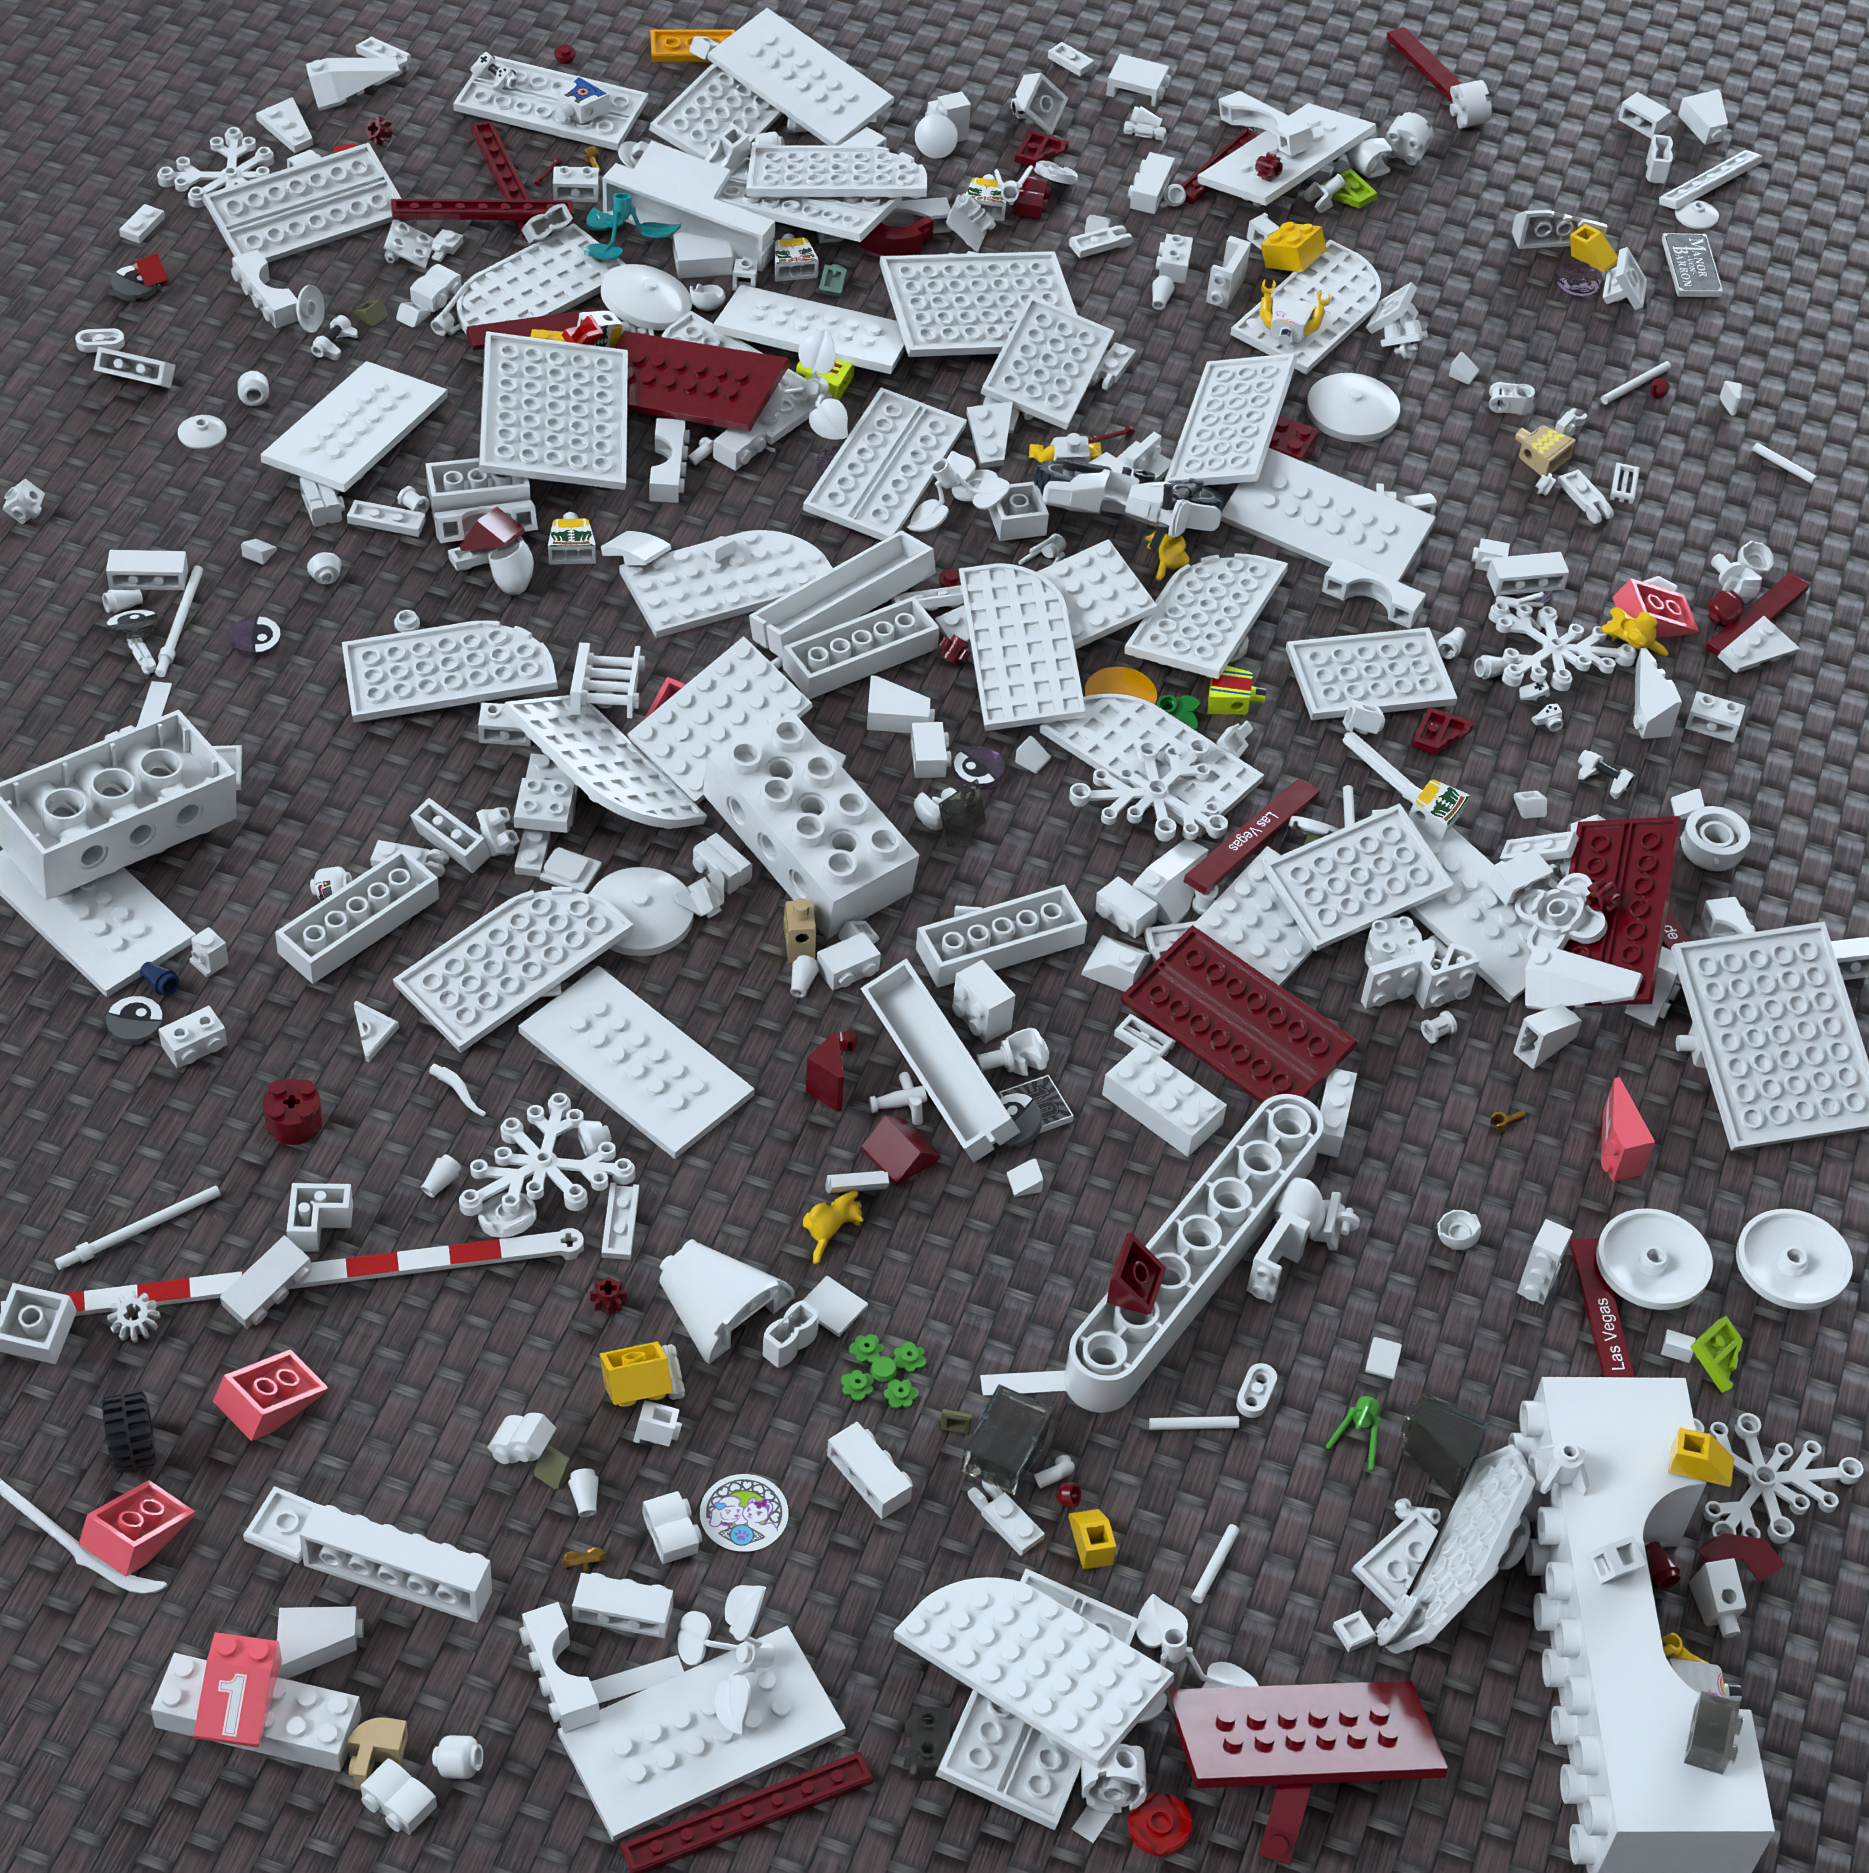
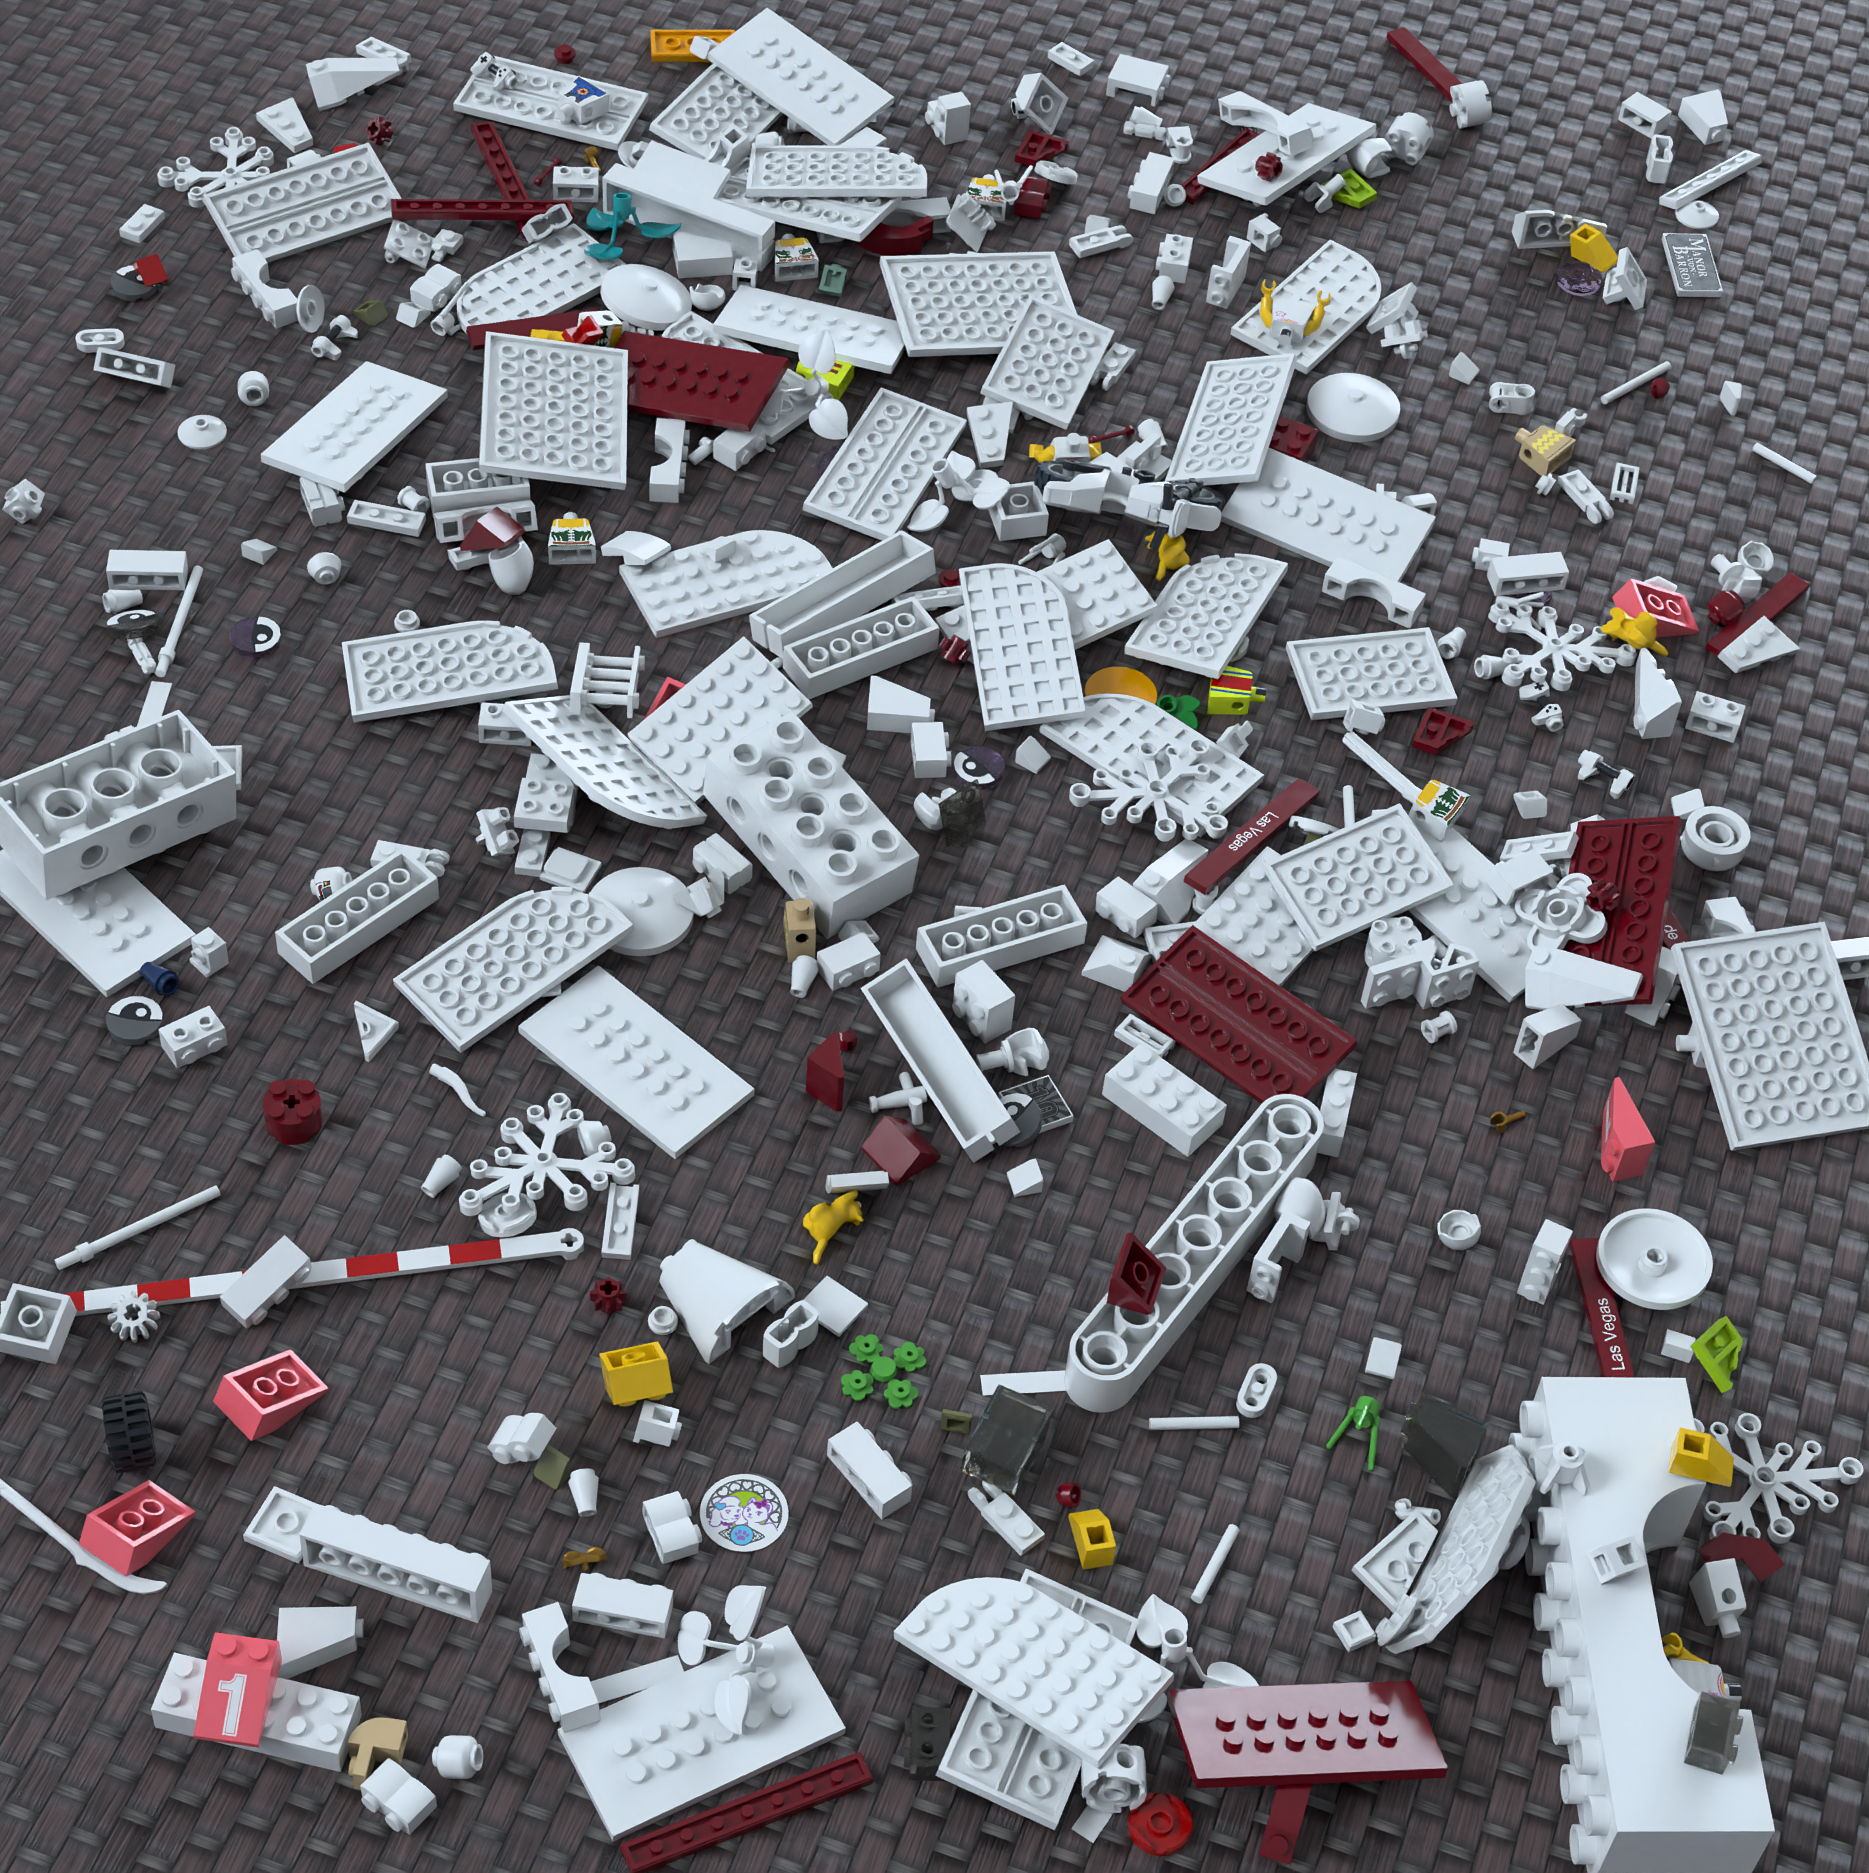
(316, 1208): white brick -> none
(450, 835): white brick -> none
(662, 1320): none -> white plate
(675, 1372): white axle -> none
(936, 136): white dish -> none
(1062, 1469): white arm -> none
(1147, 428): none -> white cone
(1179, 143): none -> white piece
(1293, 247): yellow brick -> none
(1661, 1567): dark red cone -> none
(1794, 1259): white dish -> none

